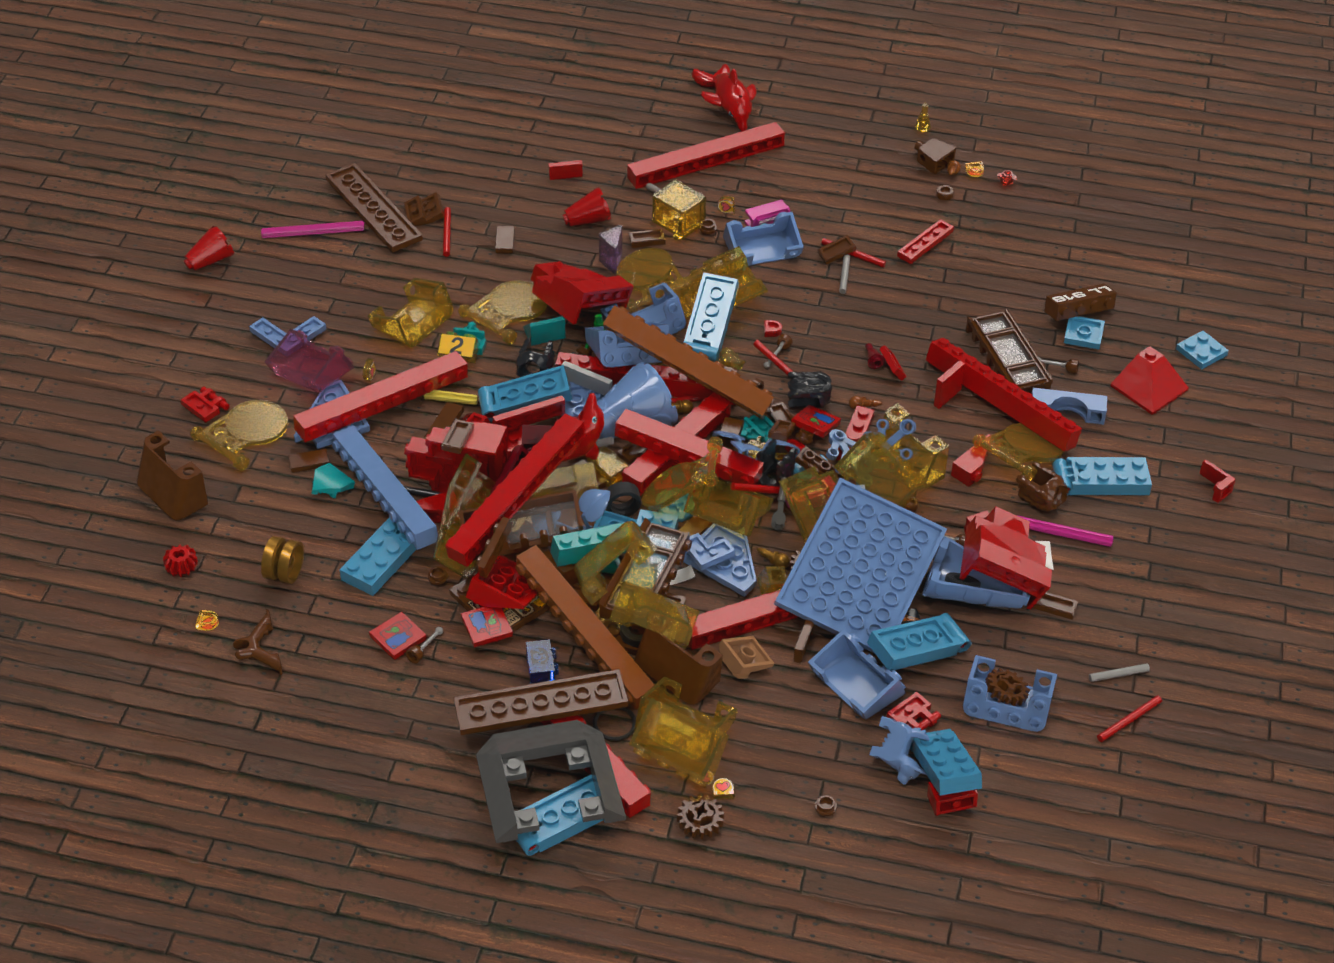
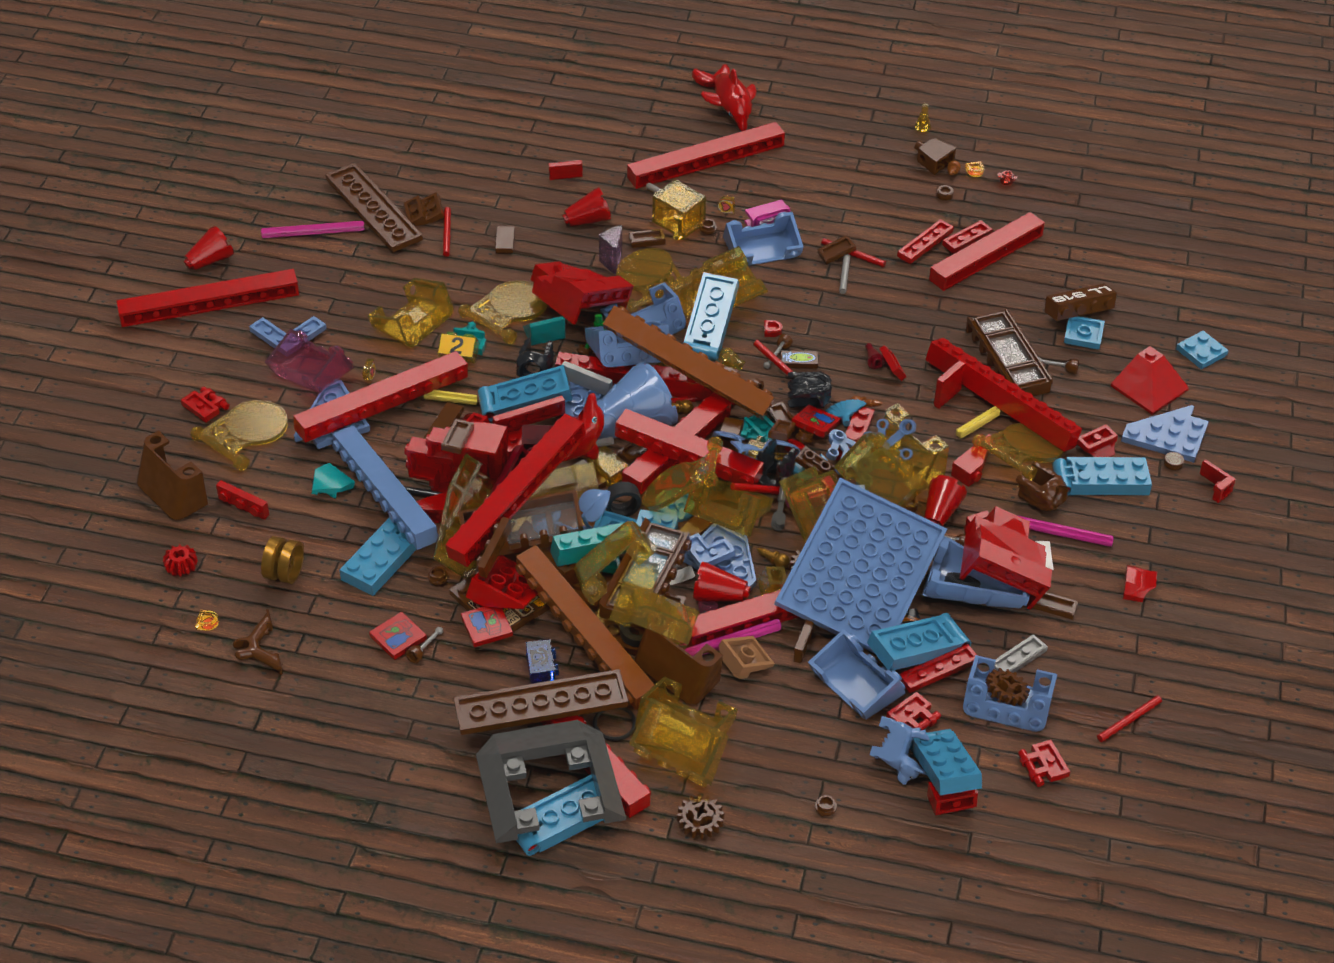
(207, 297): none -> red brick
(242, 499): none -> red plate
(308, 460): reddish brown tile -> none
(704, 606): none -> clear pink tile
(719, 585): none -> red cone
(723, 789): tile -> none
(756, 631): none -> dark pink axle
(800, 359): none -> tile
(845, 409): none -> dark azure hand
(938, 668): none -> red plate
(943, 498): none -> red cone
(966, 237): none -> red plate
(977, 422): none -> light yellow axle
(986, 251): none -> brick
(1021, 654): none -> light grey tile
(1048, 758): none -> red plate
(1088, 406): medium blue arch -> none
(1099, 442): none -> red slope
(1119, 672): light grey bar -> none
(1138, 583): none -> red slope
(1168, 433): none -> medium blue wing
(1173, 460): none -> tile

